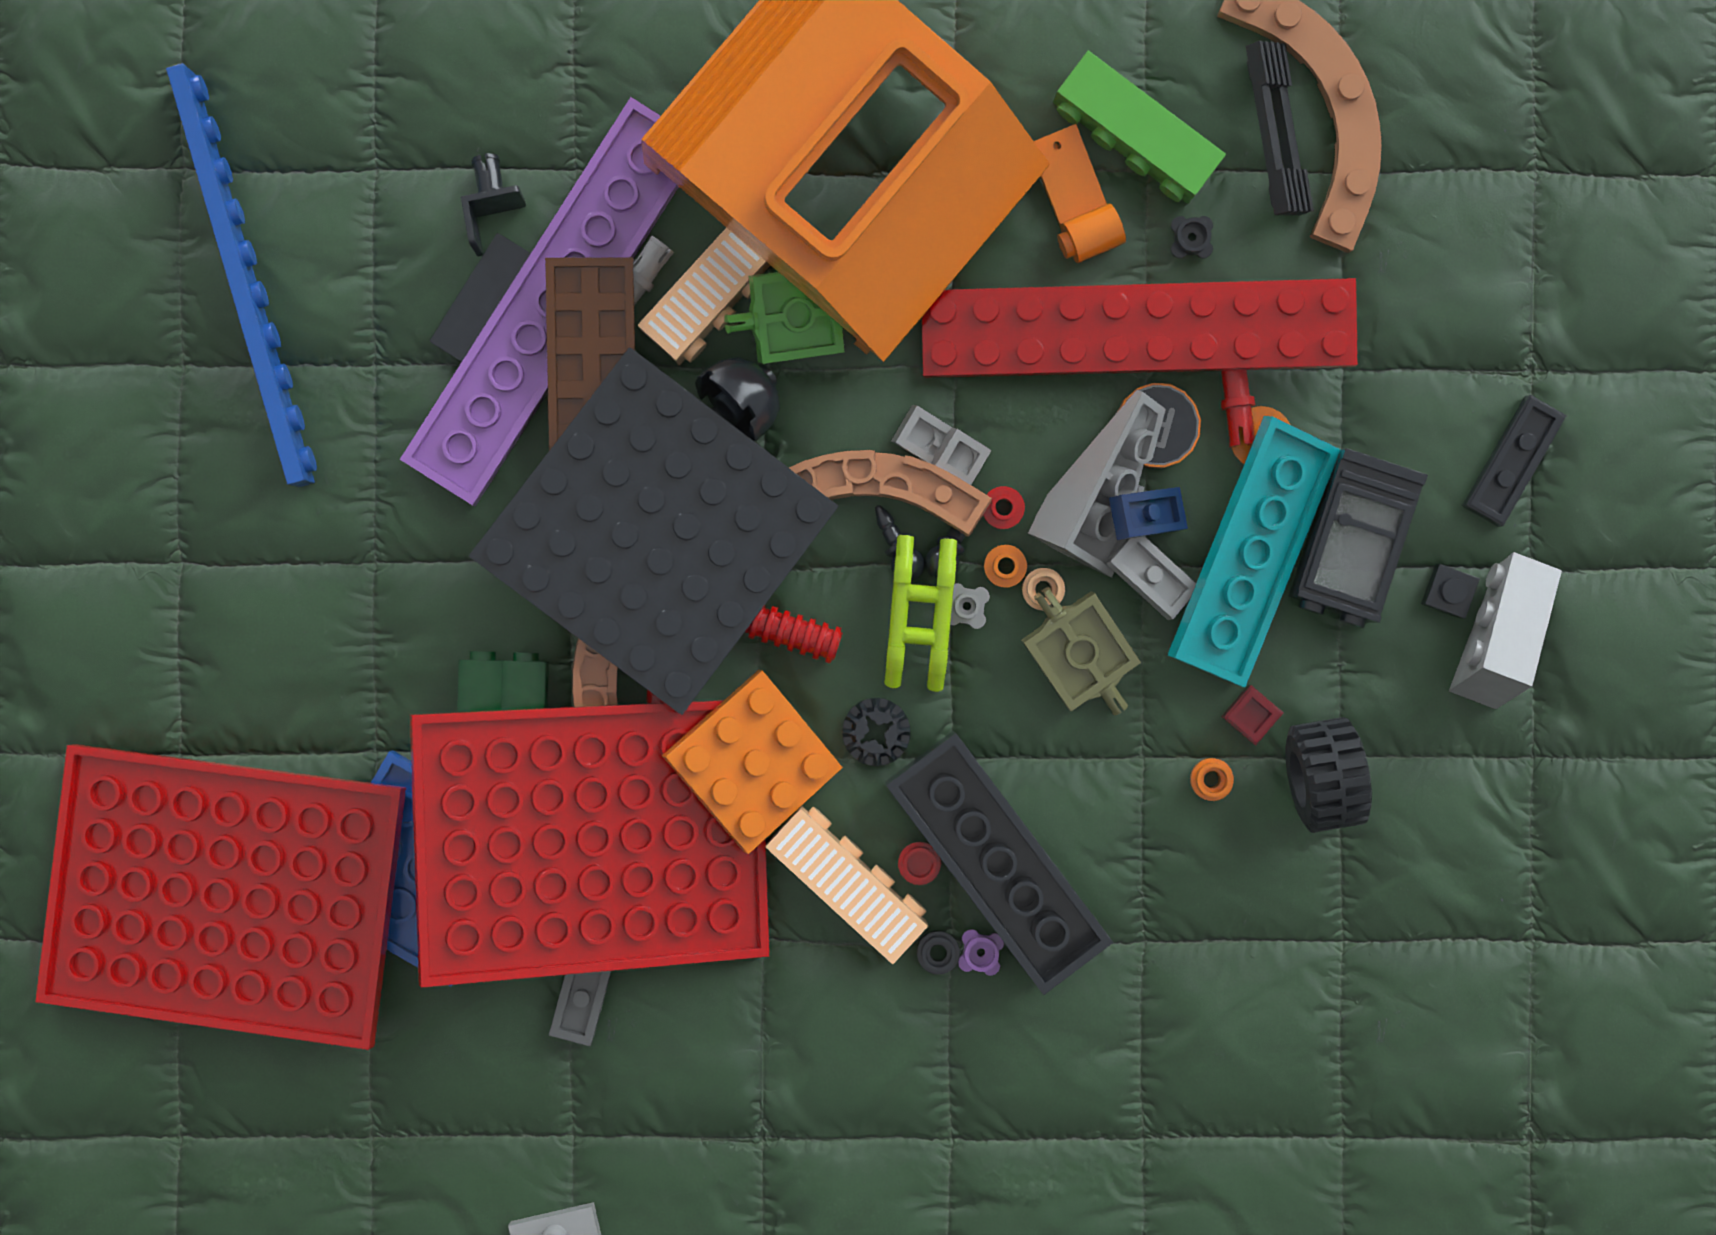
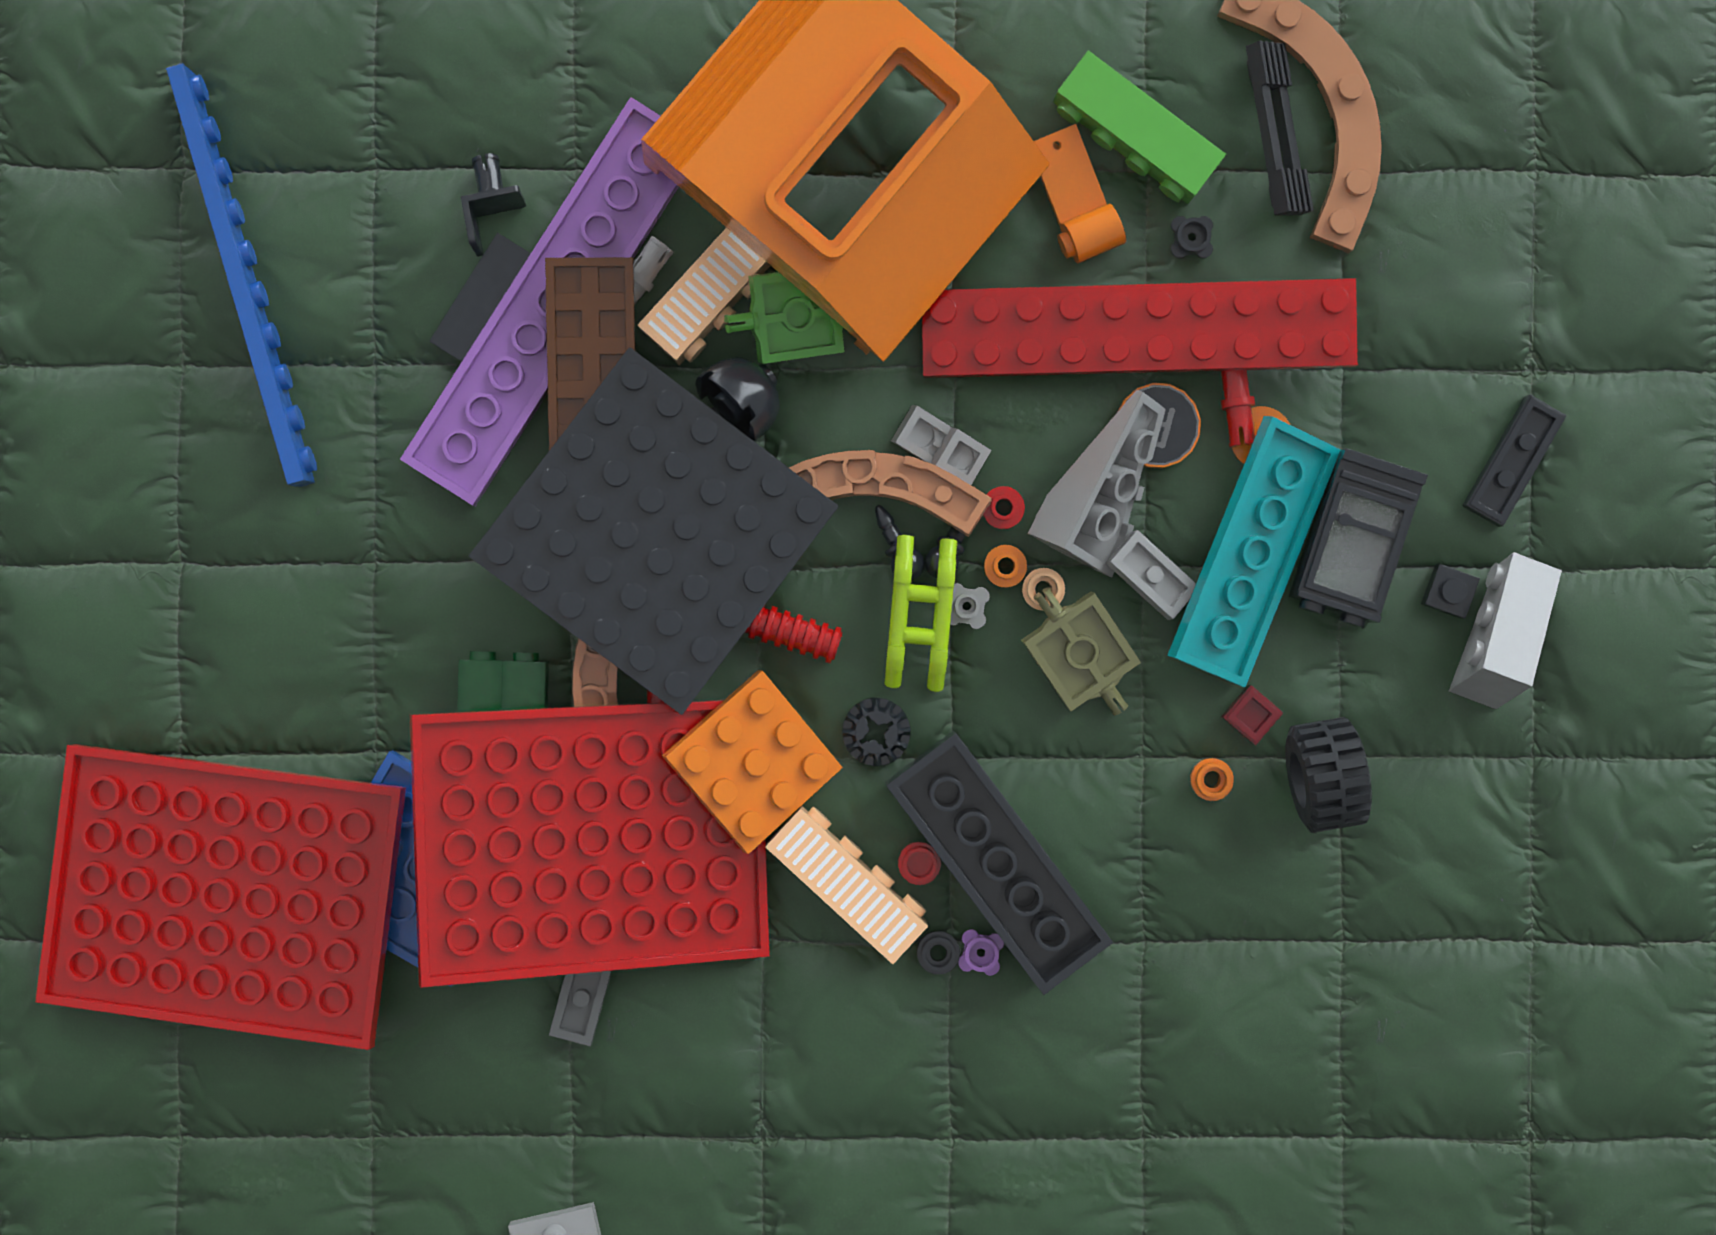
(1148, 513): dark blue plate -> none

